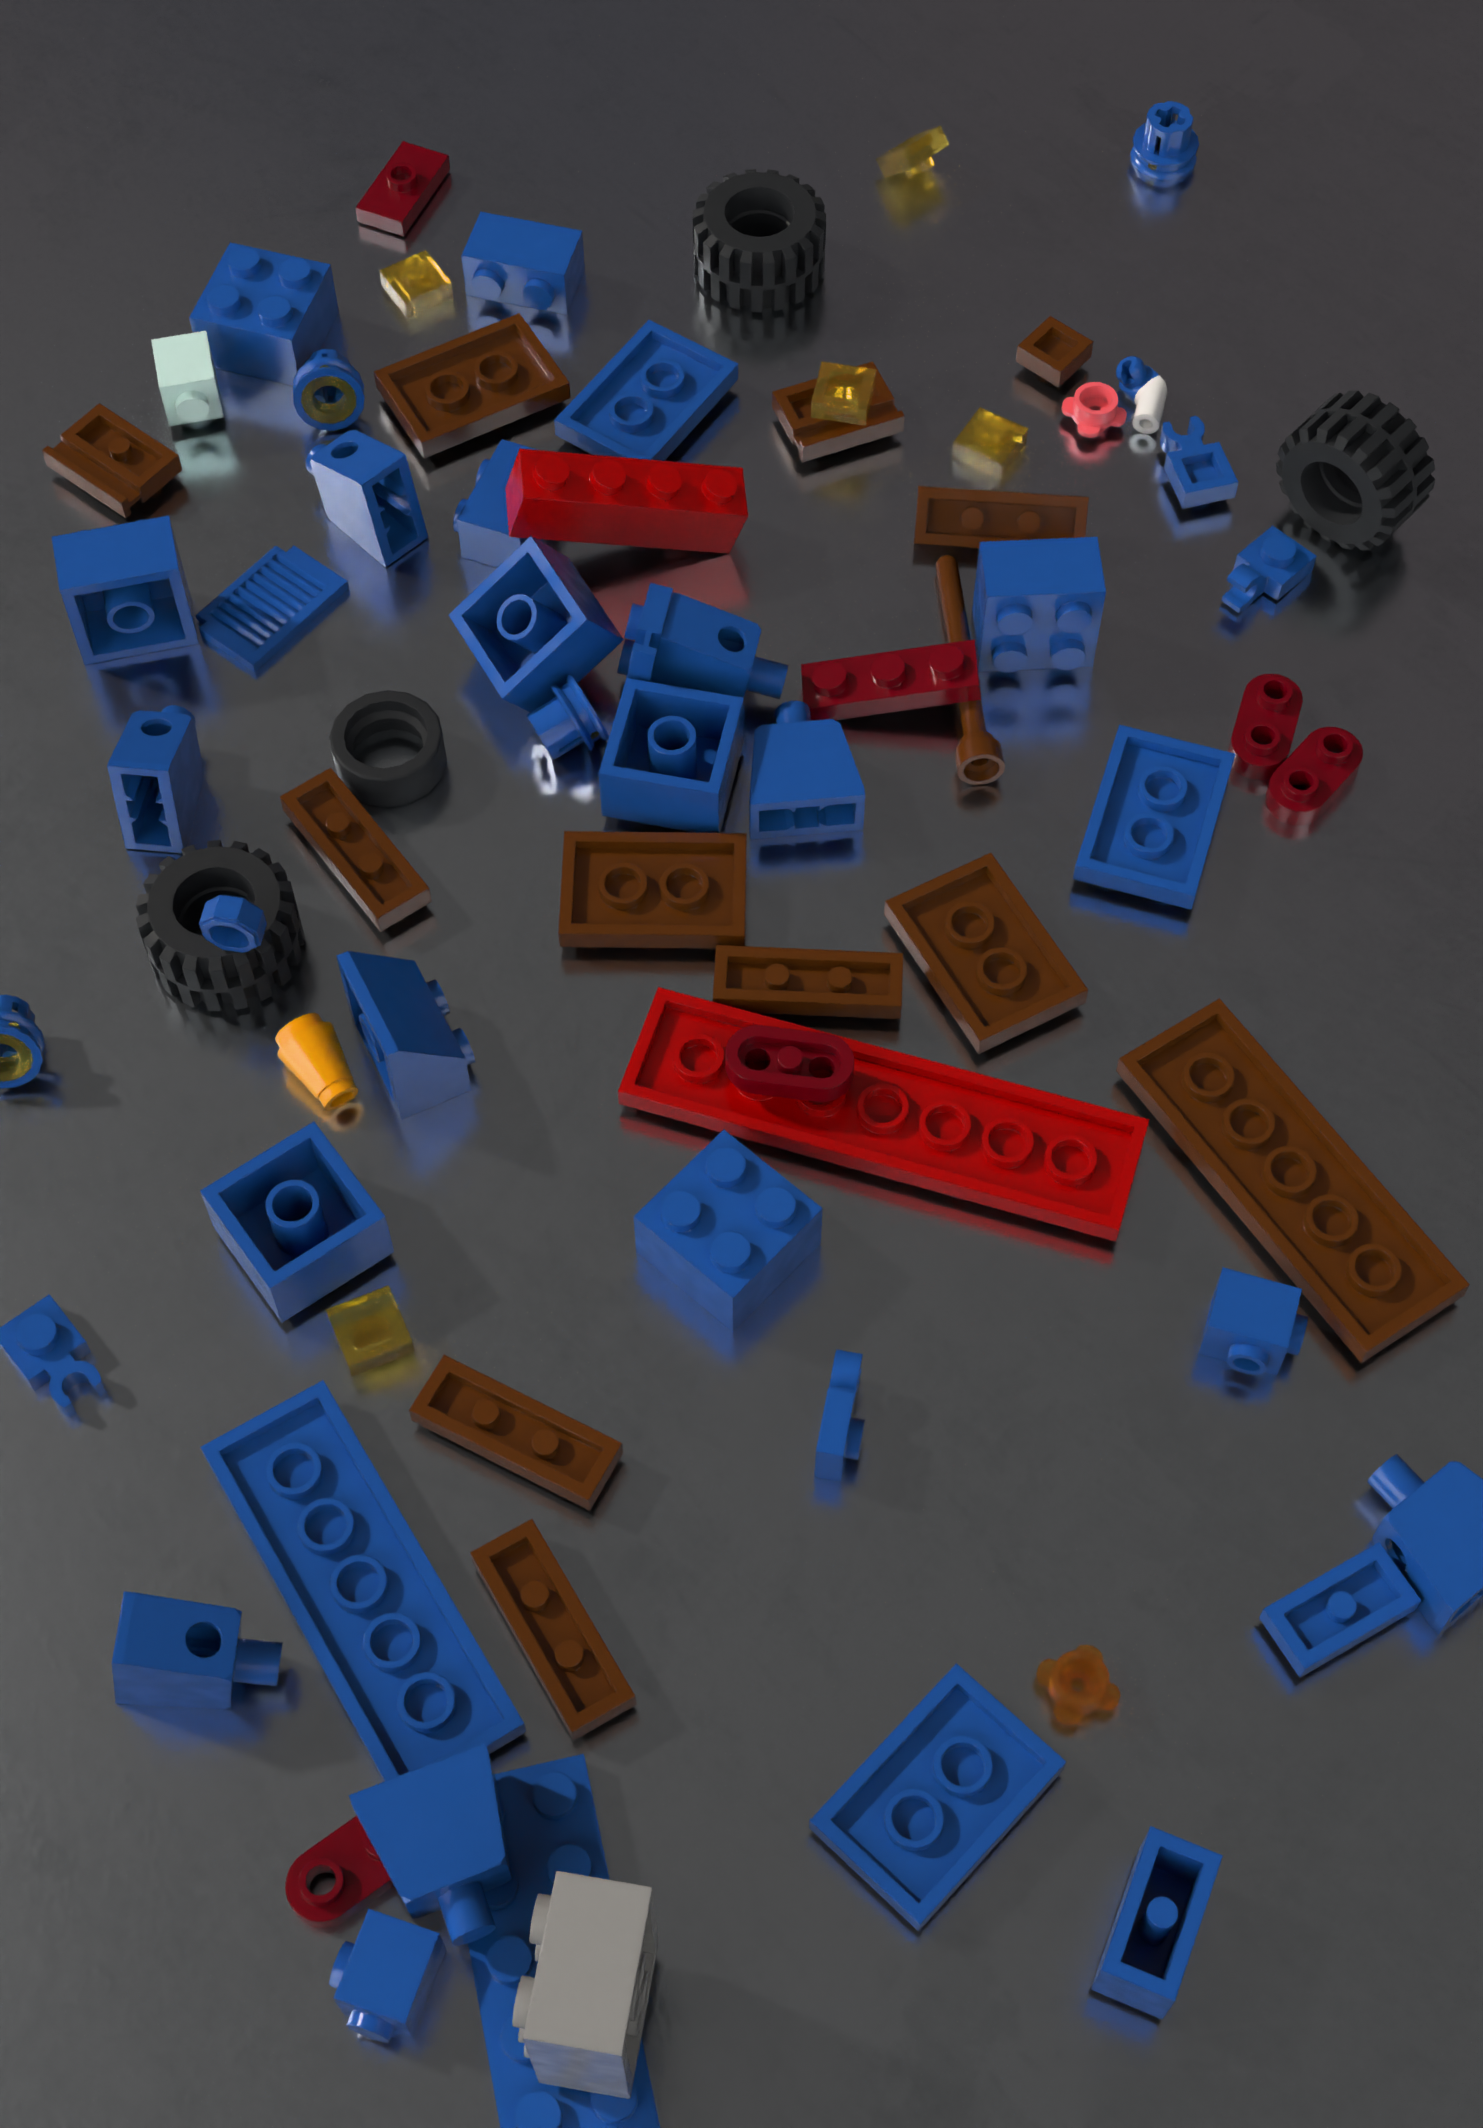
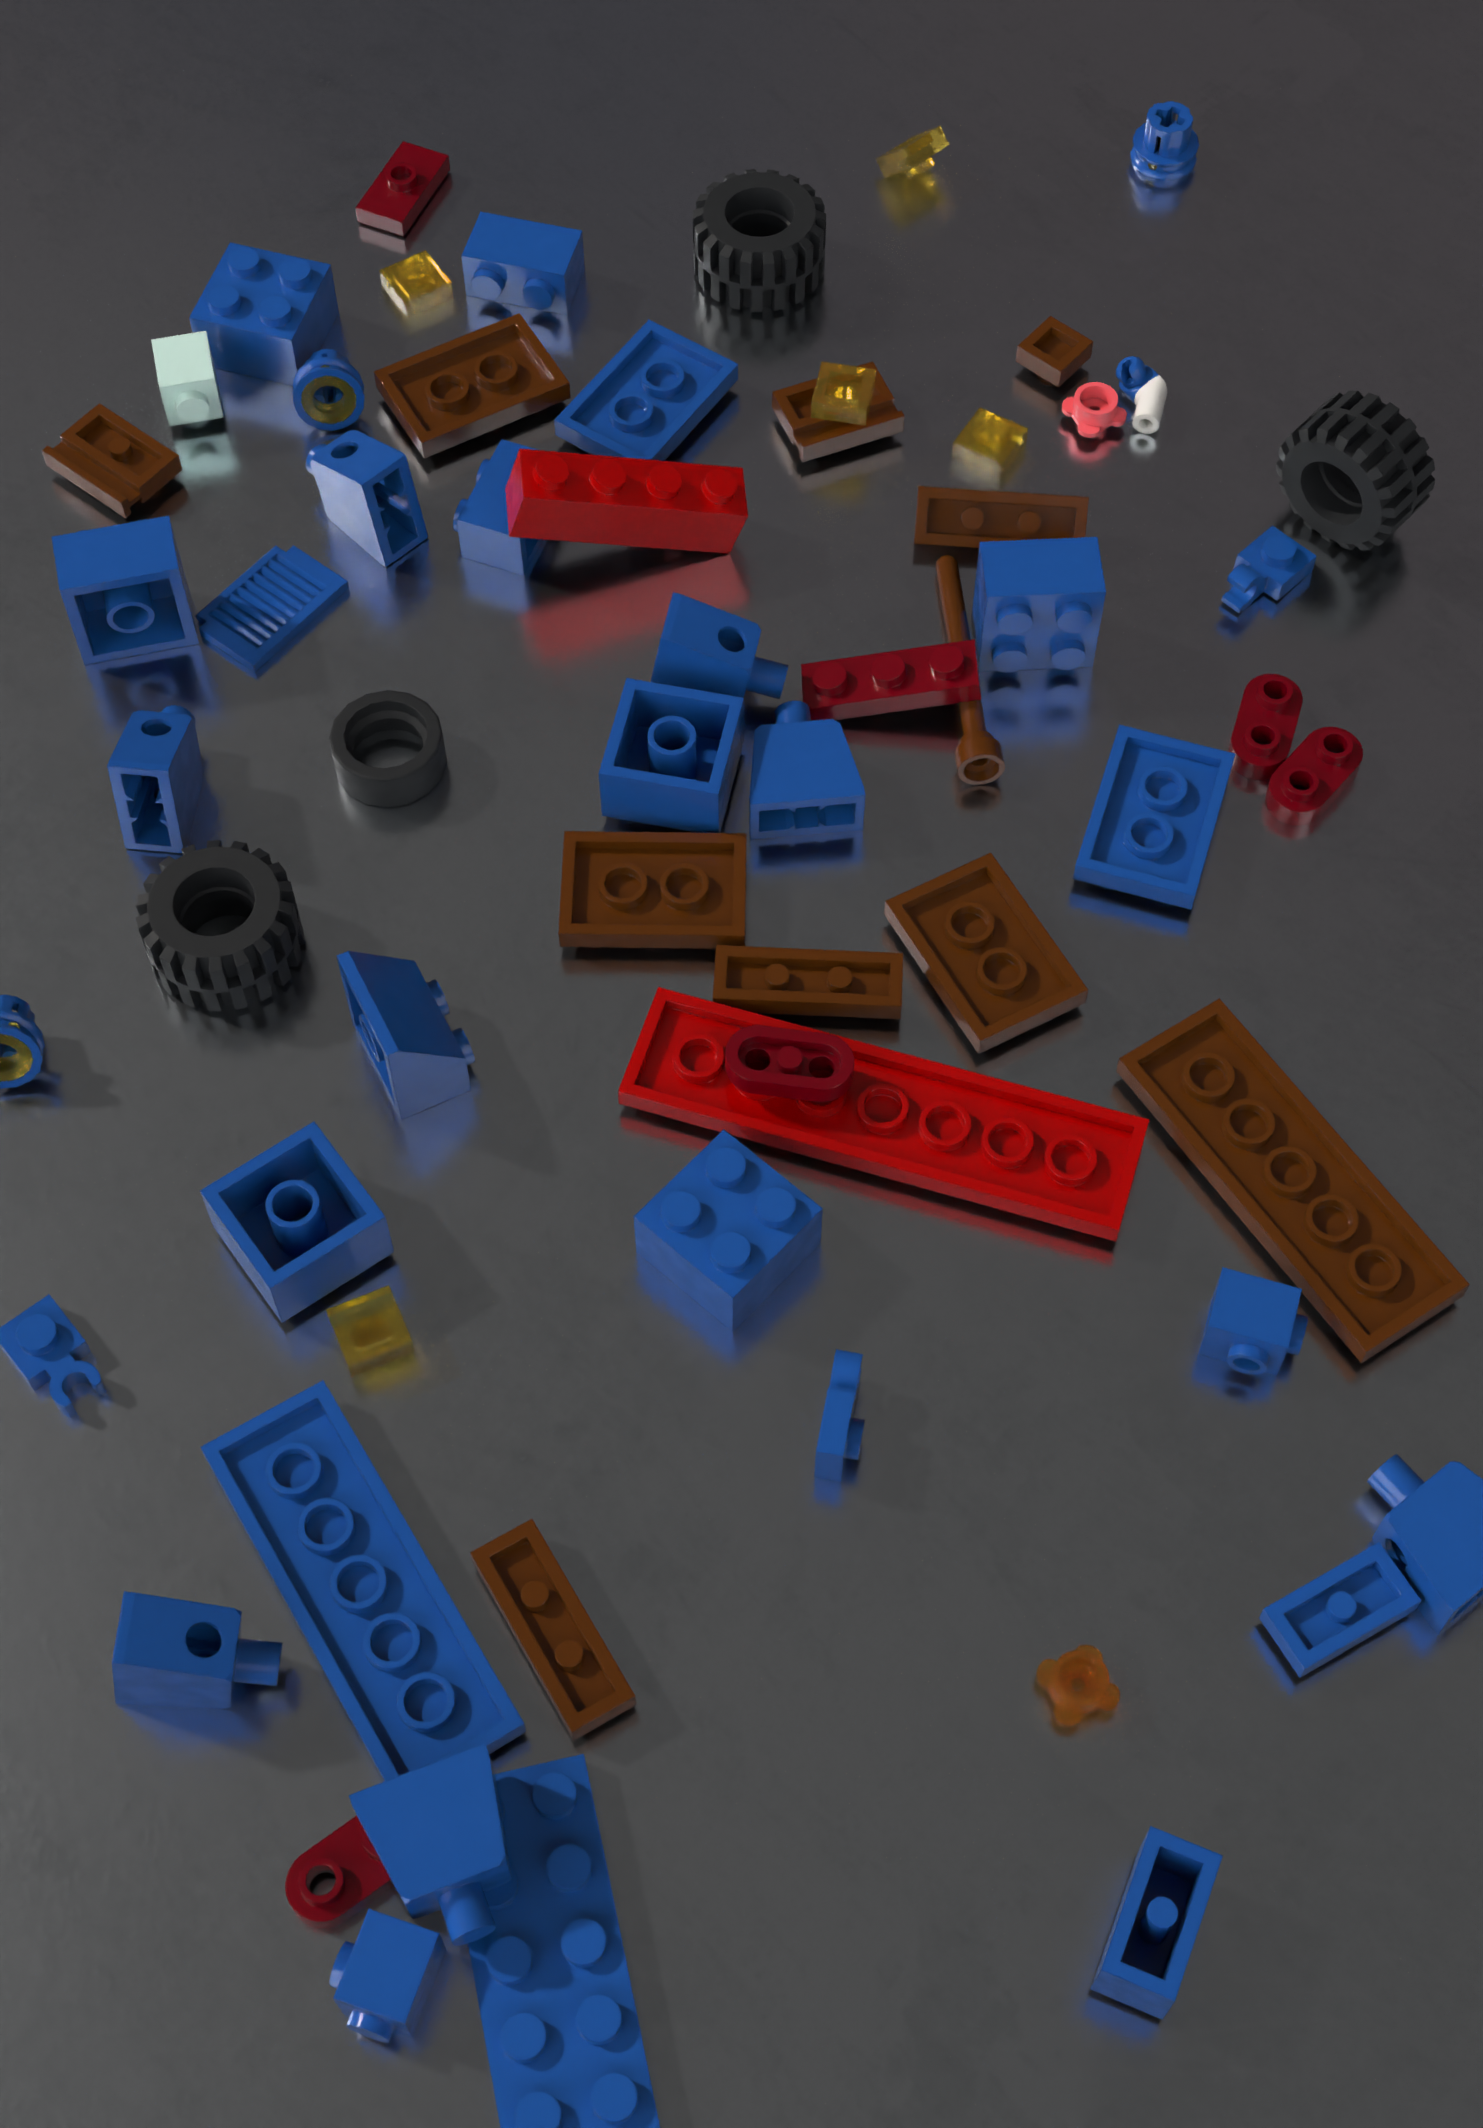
(233, 923): blue tile -> none
(317, 1060): light orange cone -> none
(356, 849): reddish brown plate -> none
(516, 1432): reddish brown plate -> none
(534, 625): blue brick -> none
(567, 720): blue piece -> none
(590, 1983): light grey brick -> none
(645, 628): blue plate -> none
(937, 1796): blue plate -> none
(1196, 470): blue plate -> none

